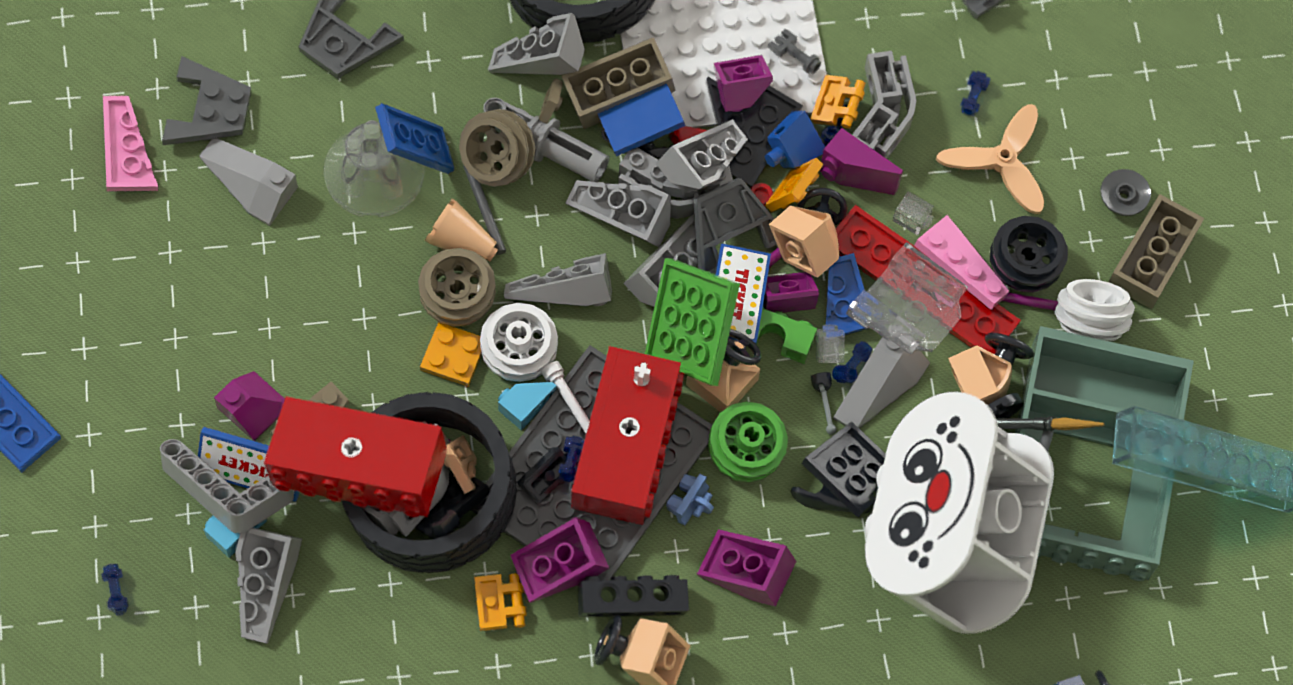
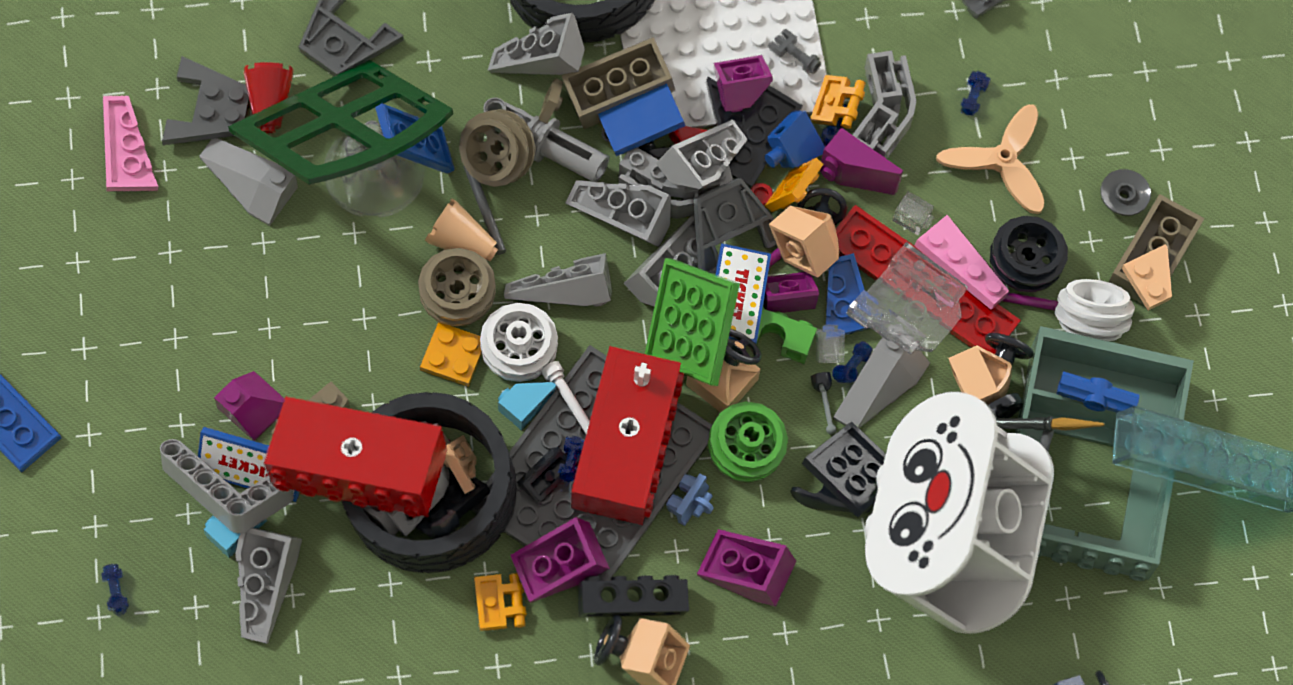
(267, 86): none -> red cone
(343, 119): none -> dark green window
(1096, 393): none -> blue piece
(1151, 277): none -> light nougat wing

